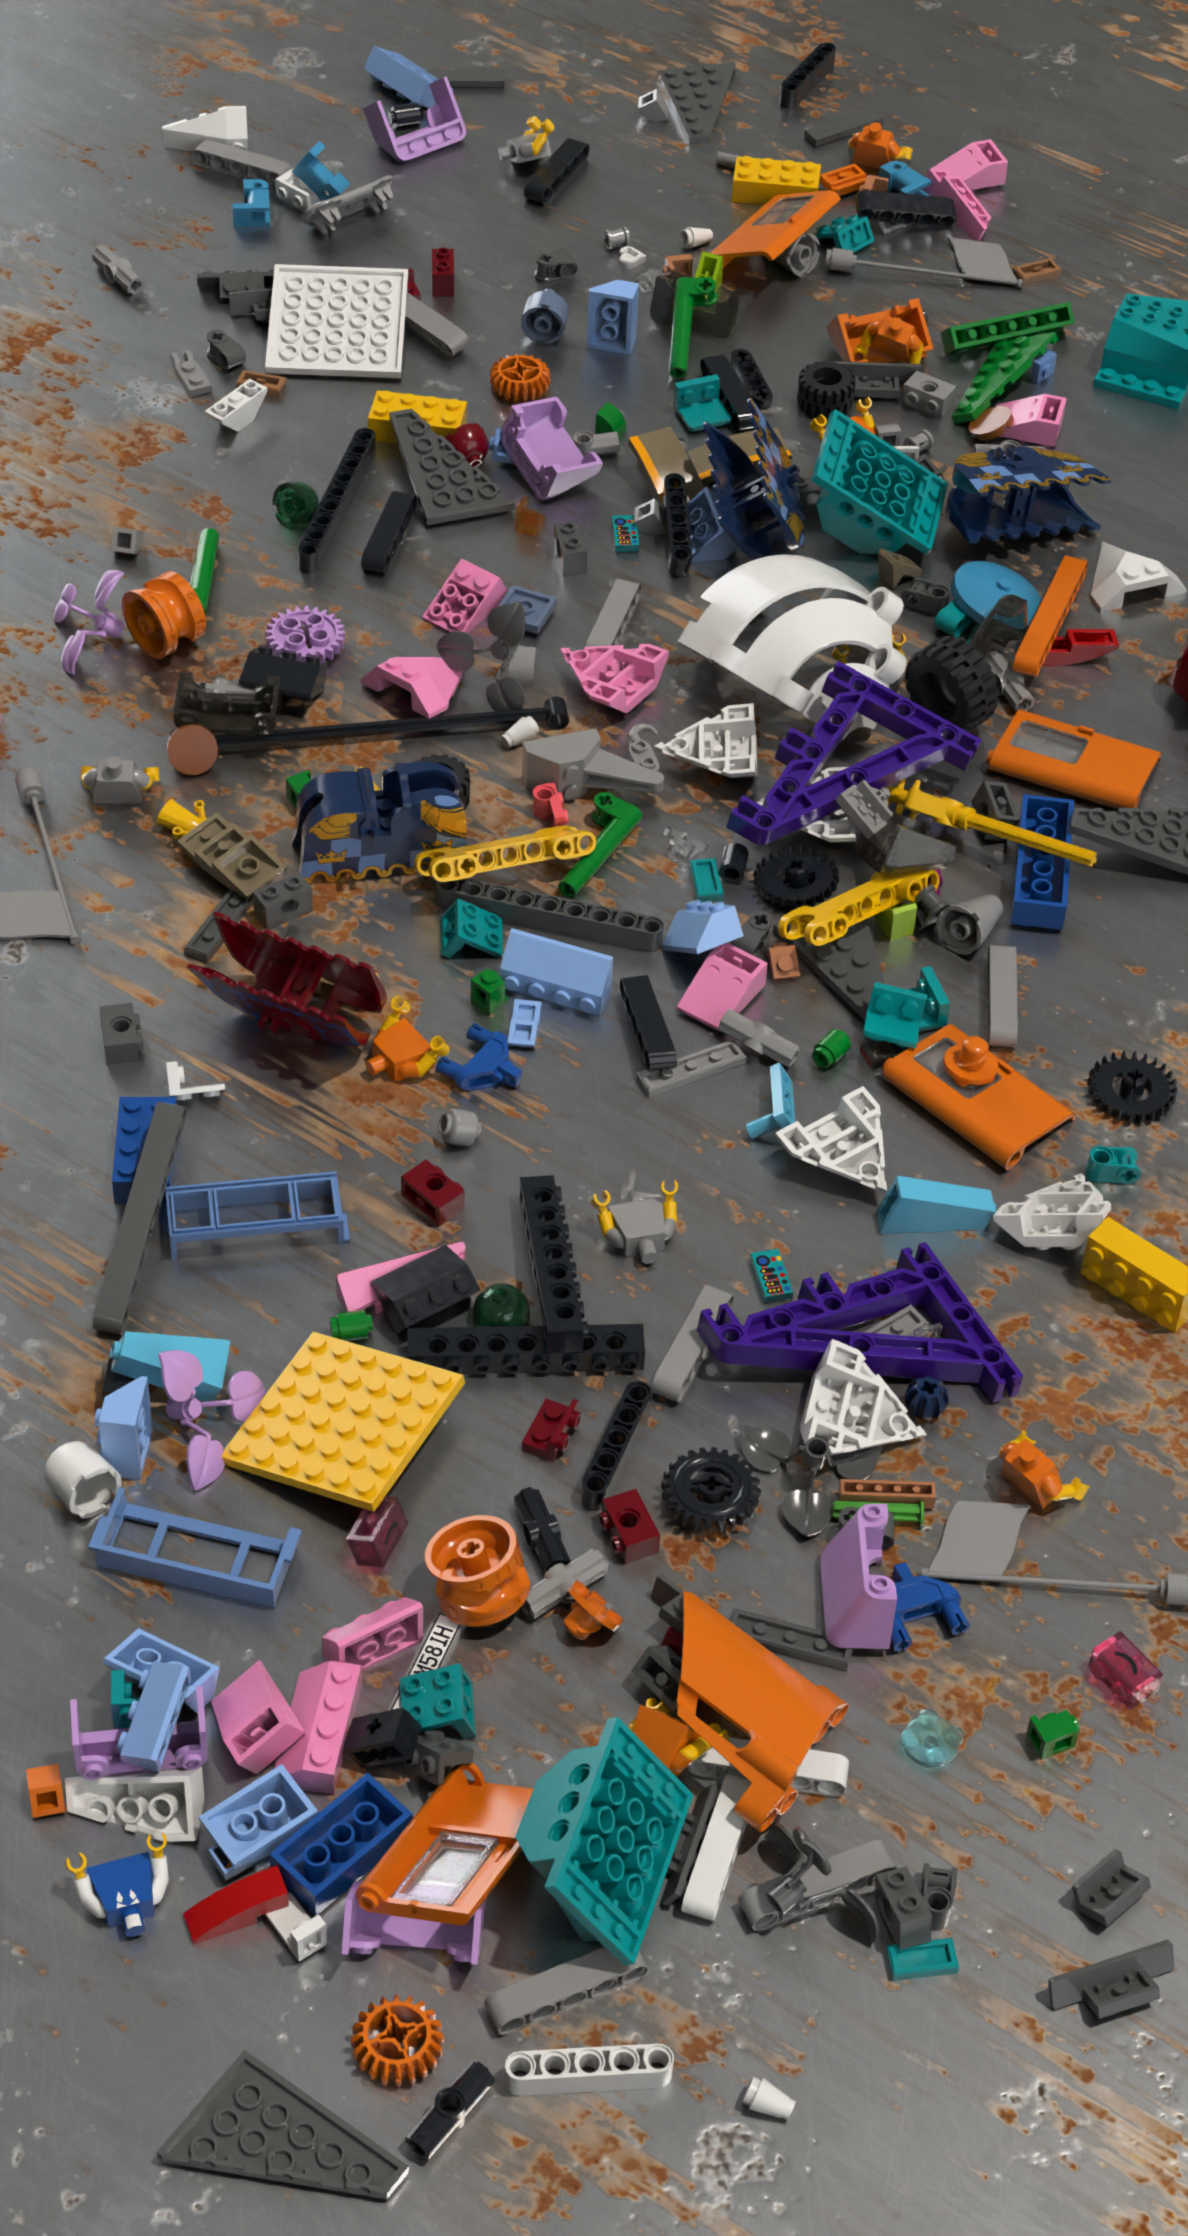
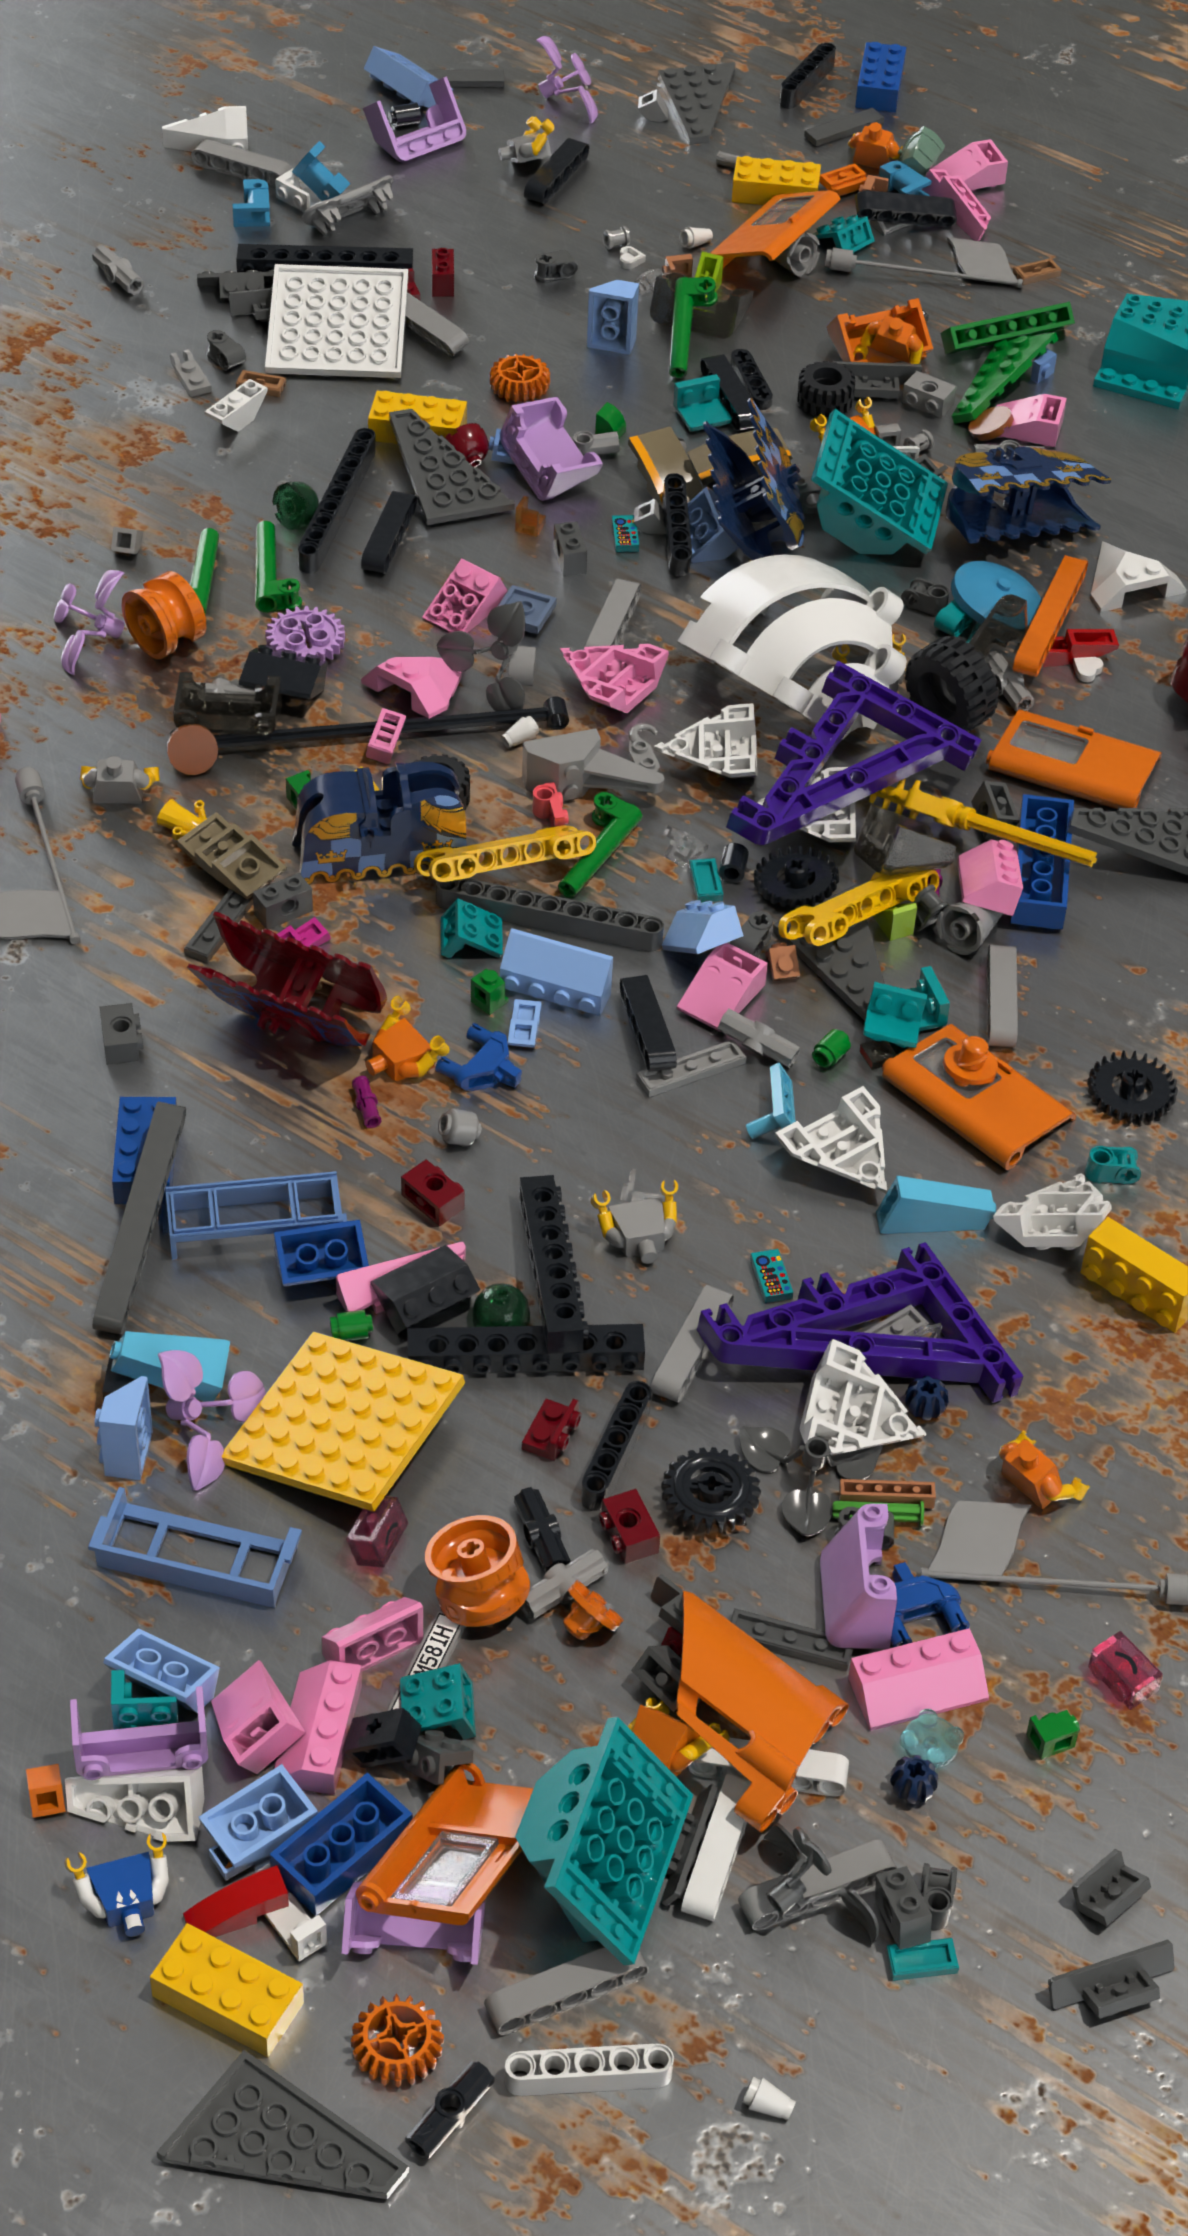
(81, 1478): white cylinder -> none
(154, 1715): light blue slope -> none
(175, 1076): white bracket -> none
(227, 1990): none -> yellow brick
(265, 256): none -> black brick
(269, 592): none -> green axle
(308, 934): none -> dark pink slope
(319, 1252): none -> blue slope
(366, 1102): none -> magenta pin
(381, 750): none -> bright pink slope
(545, 316): sand blue brick -> none
(553, 84): none -> lavender plant
(866, 807): light grey slope -> none
(880, 76): none -> blue brick
(895, 566): dark tan slope -> none
(914, 1779): none -> dark blue piece
(917, 1676): none -> bright pink slope
(921, 150): none -> sand green helmet
(991, 876): none -> bright pink slope
(1087, 668): none -> white tile

